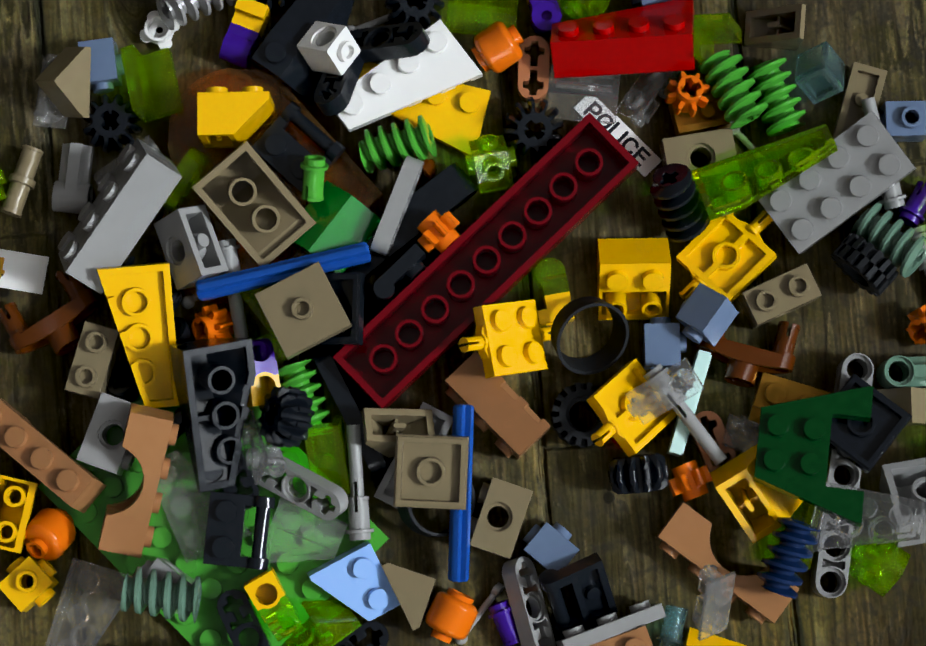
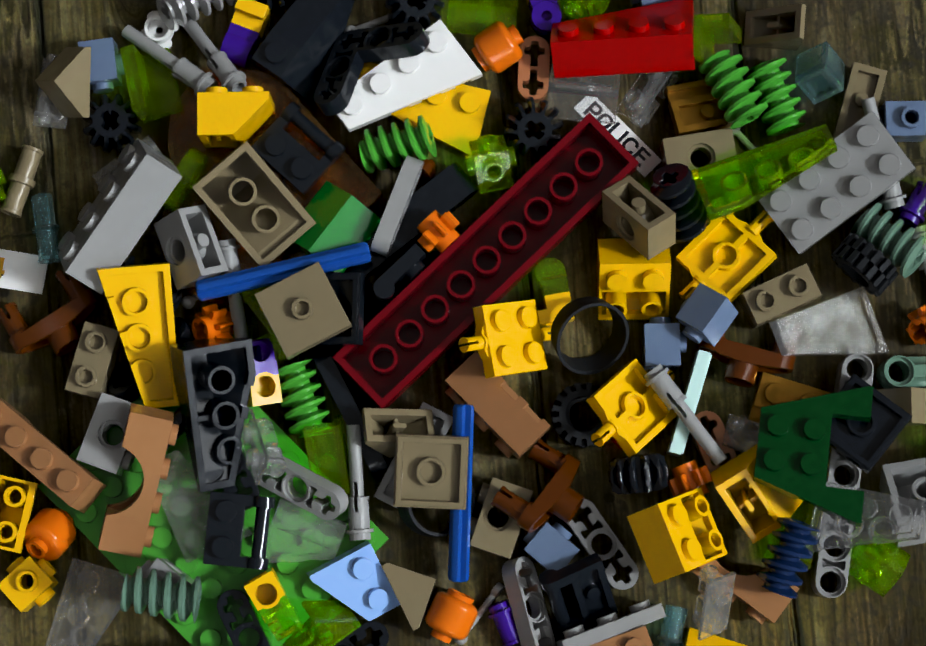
(45, 228): none -> clear light blue axle
(73, 186): light grey piece -> none
(181, 68): none -> light grey pin
(217, 60): none -> light grey pin
(286, 417): black gear -> none
(313, 177): bright green pin -> none
(328, 48): white brick -> none
(556, 497): none -> reddish brown connector
(624, 561): none -> light grey beam
(639, 217): none -> dark tan brick
(664, 391): clear hinge -> none
(677, 535): none -> yellow slope
(692, 86): orange gear -> none
(831, 328): none -> clear wing

